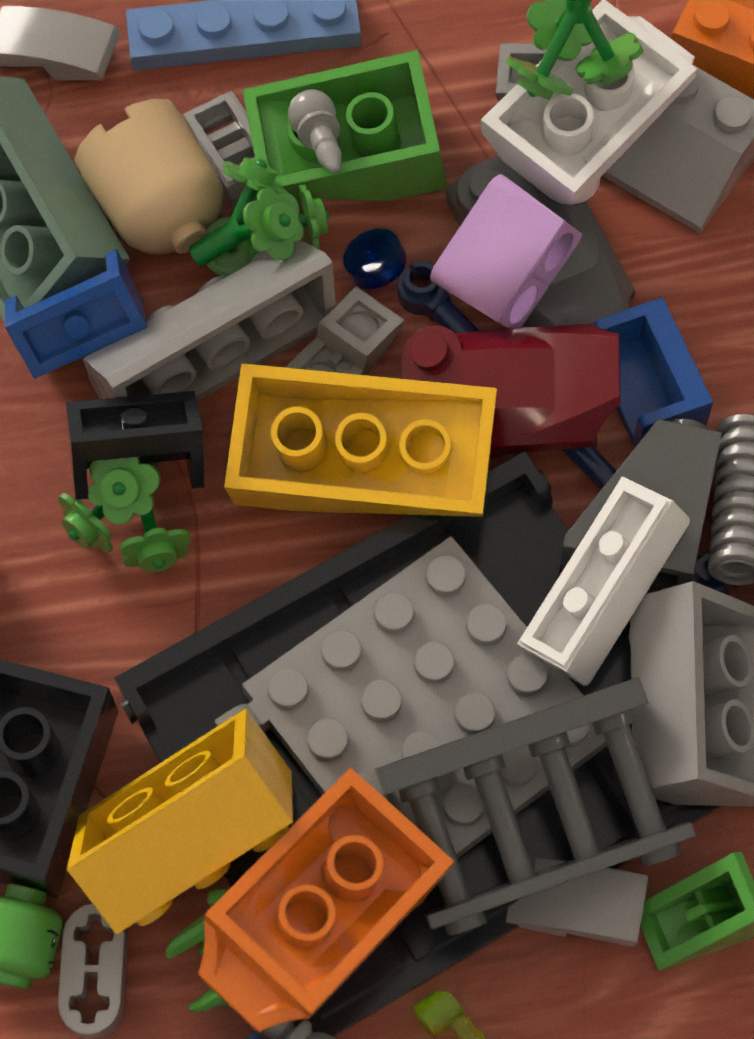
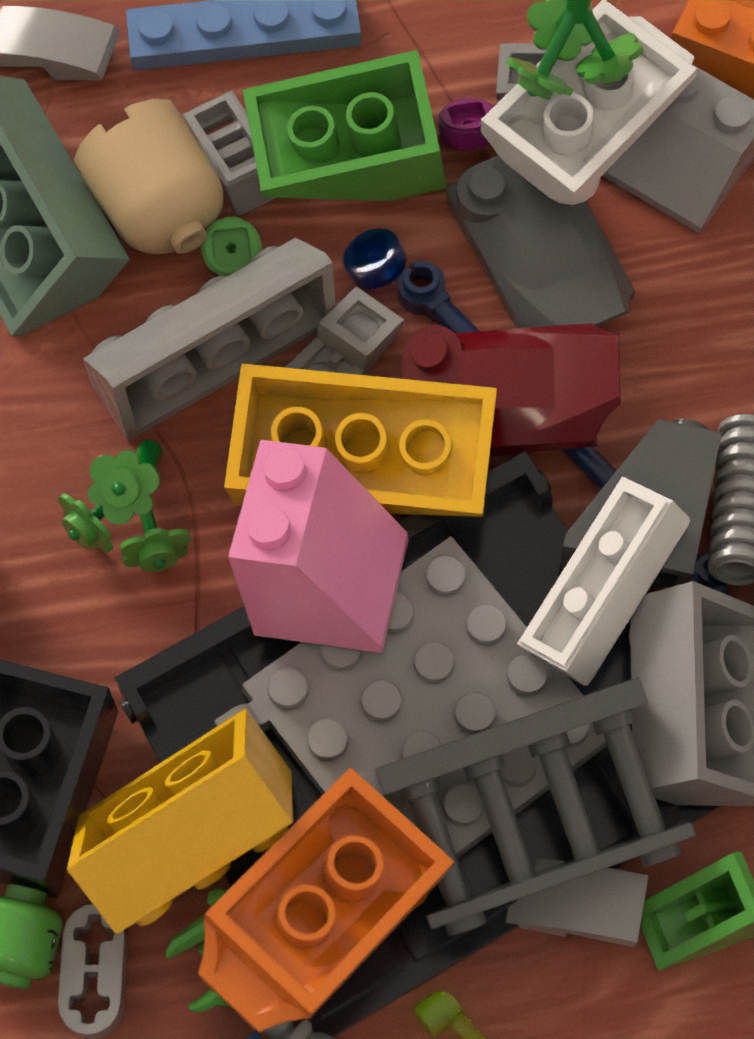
(76, 319): blue panel -> none
(135, 426): black panel -> none
(270, 221): bright green plant -> none
(315, 122): light grey bar -> none
(315, 551): none -> bright pink slope
(462, 124): none -> magenta tile
(505, 253): lavender piece -> none
(655, 370): blue panel -> none

